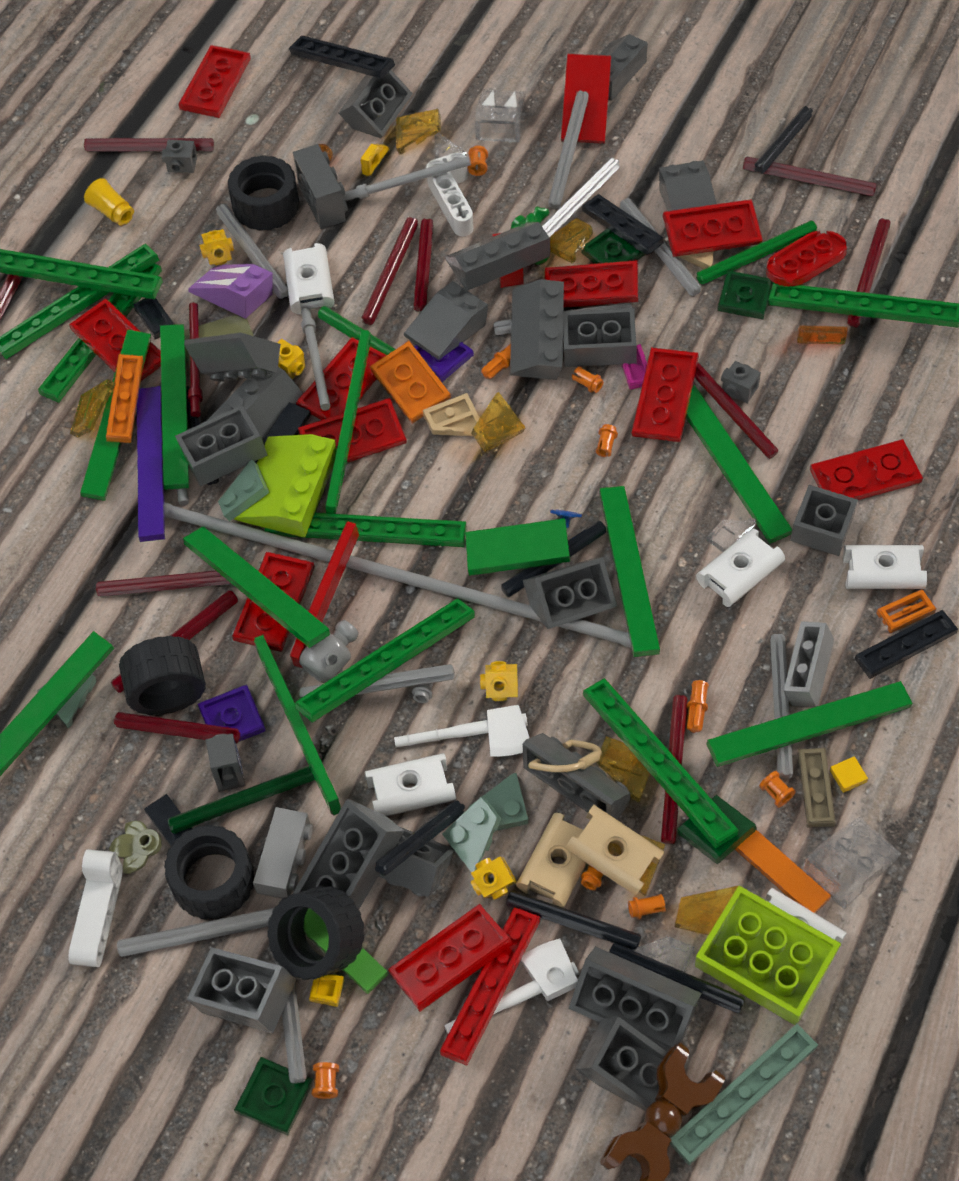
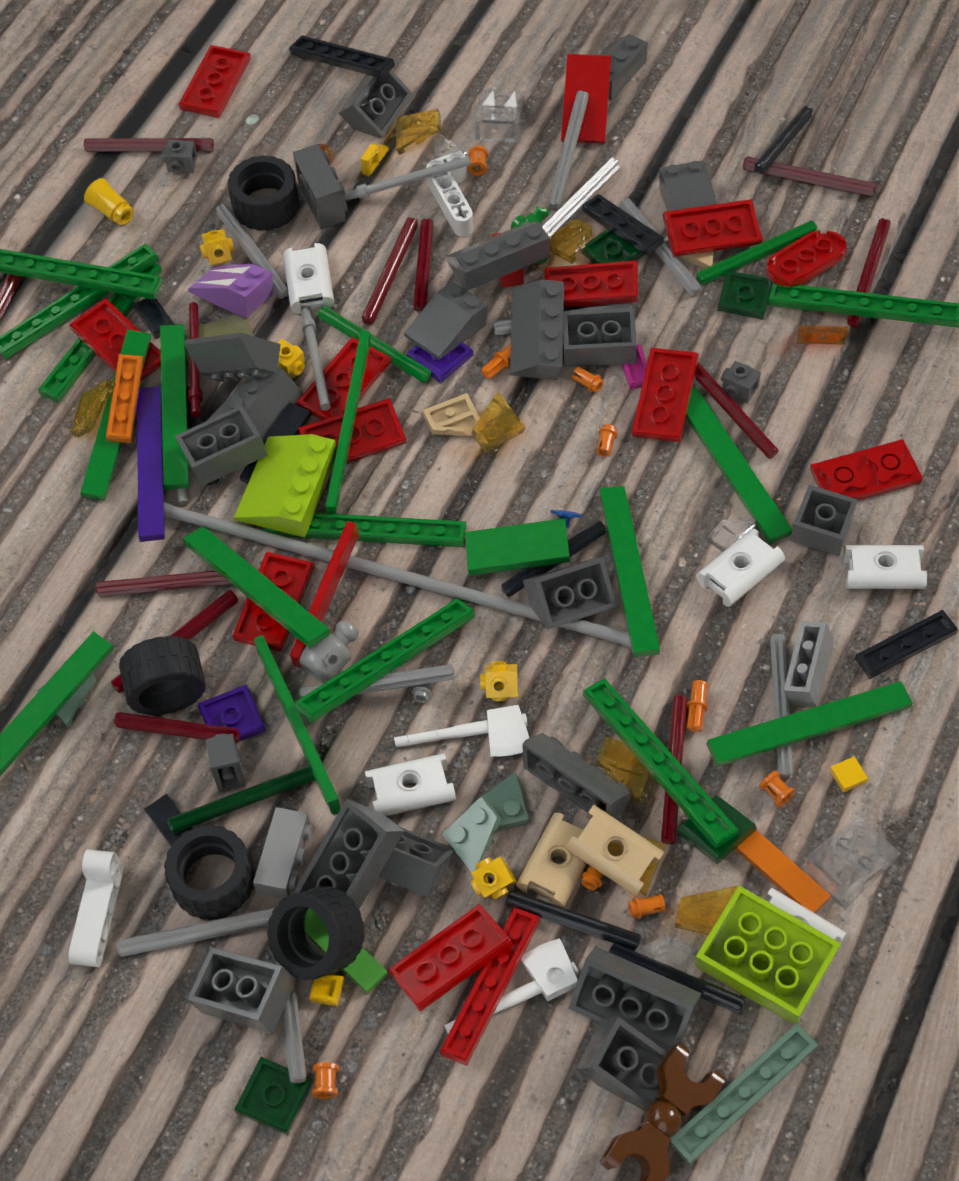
(132, 846): olive plate -> none
(243, 492): sand green wing -> none
(410, 381): orange tile -> none
(419, 838): black axle -> none
(582, 763): tan piece -> none
(816, 788): dark tan tile -> none
(894, 626): orange tile -> none

